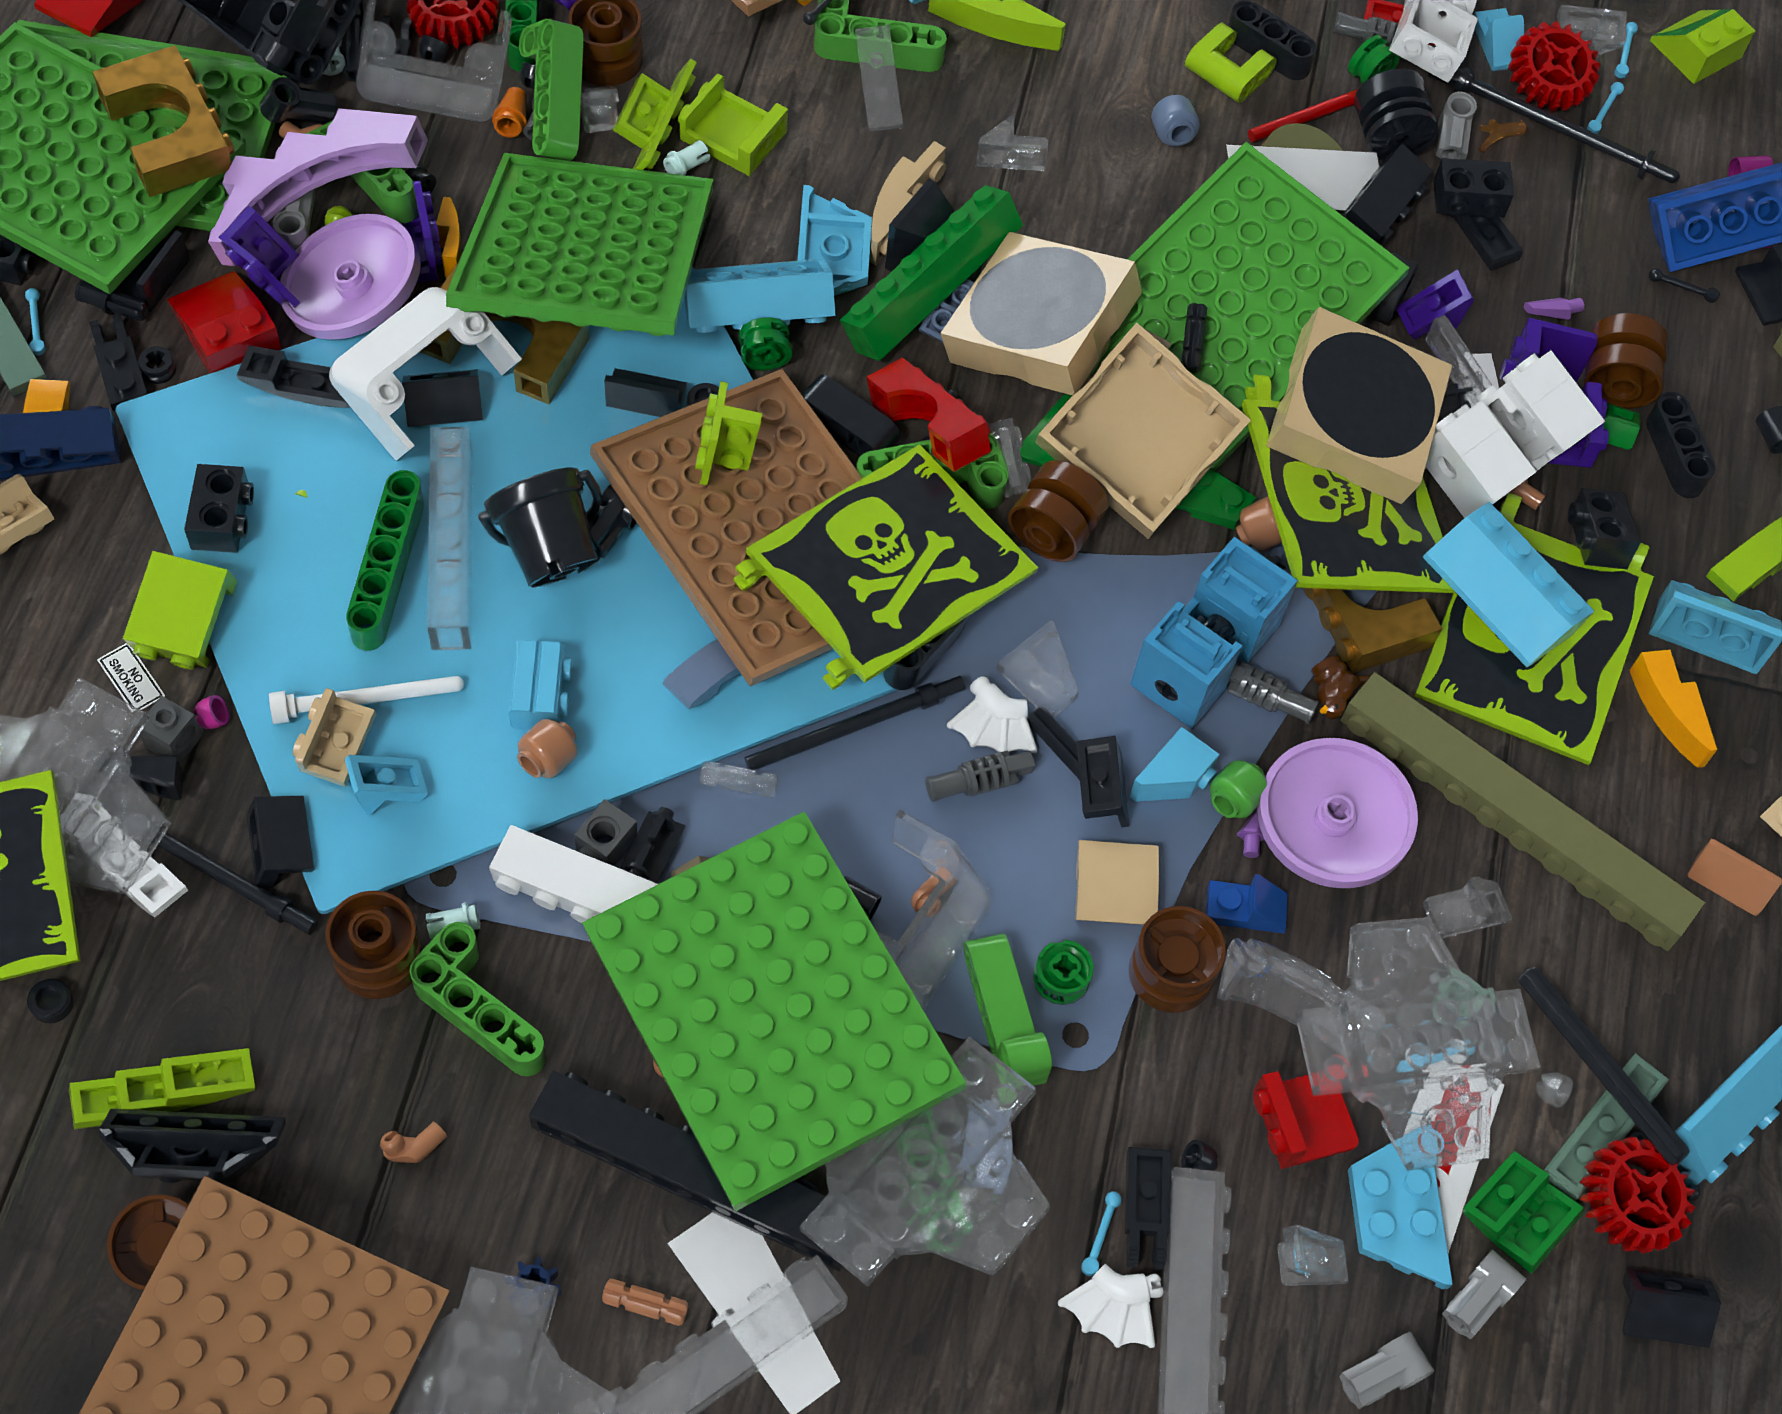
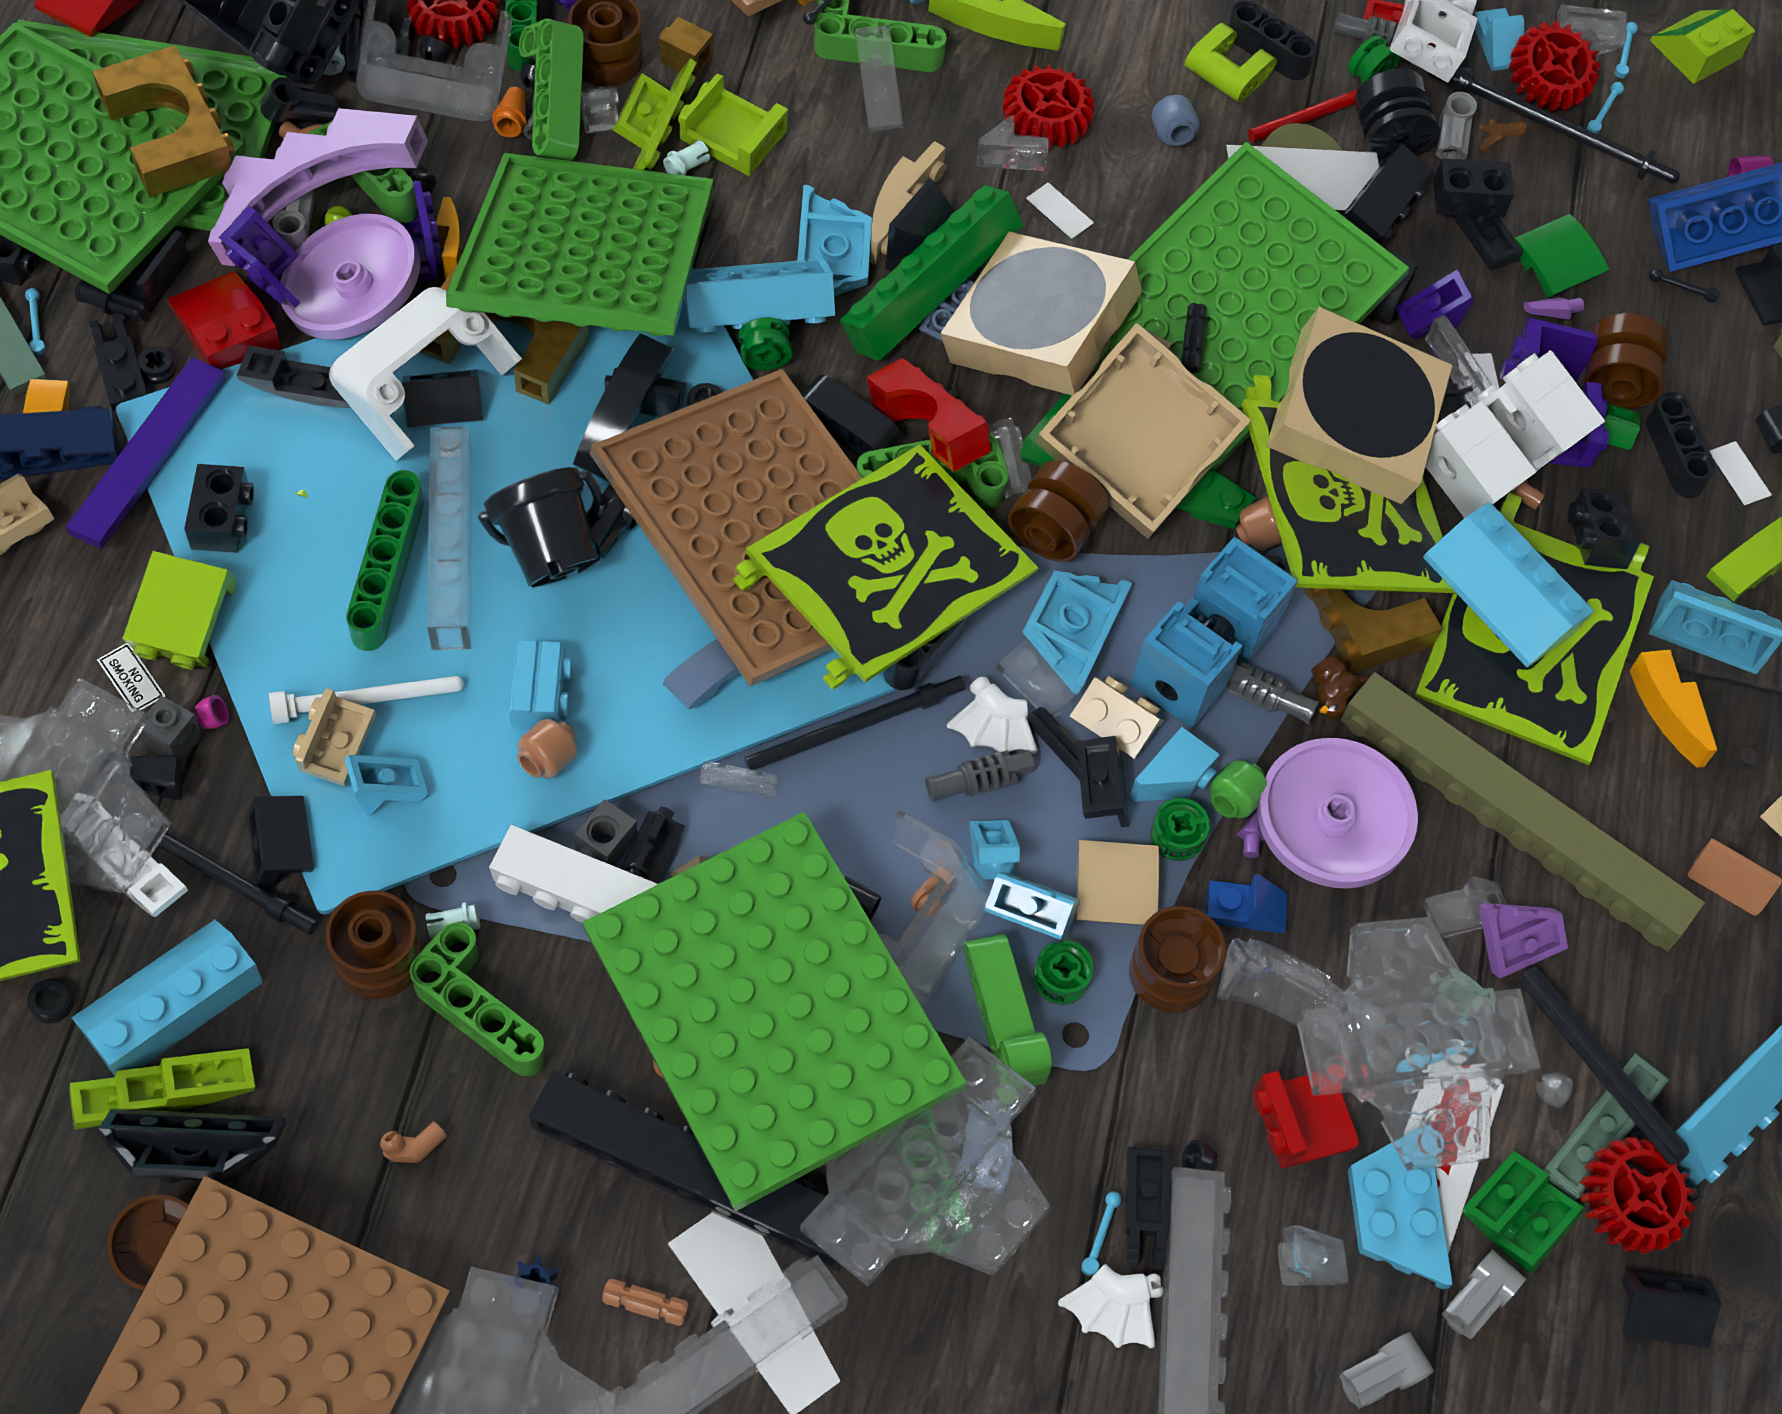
(146, 453): none -> dark purple tile
(169, 998): none -> medium azure slope
(623, 397): none -> black slope
(684, 42): none -> pearl gold brick
(727, 435): lime bracket -> none
(993, 847): none -> medium azure slope
(1032, 905): none -> medium azure brick
(1049, 105): none -> red gear
(1060, 210): none -> white sticker
(1074, 622): none -> medium azure wing
(1112, 713): none -> tan bracket
(1180, 827): none -> green wheel
(1520, 935): none -> medium lavender wing
(1561, 255): none -> green slope
(1740, 473): none -> white sticker

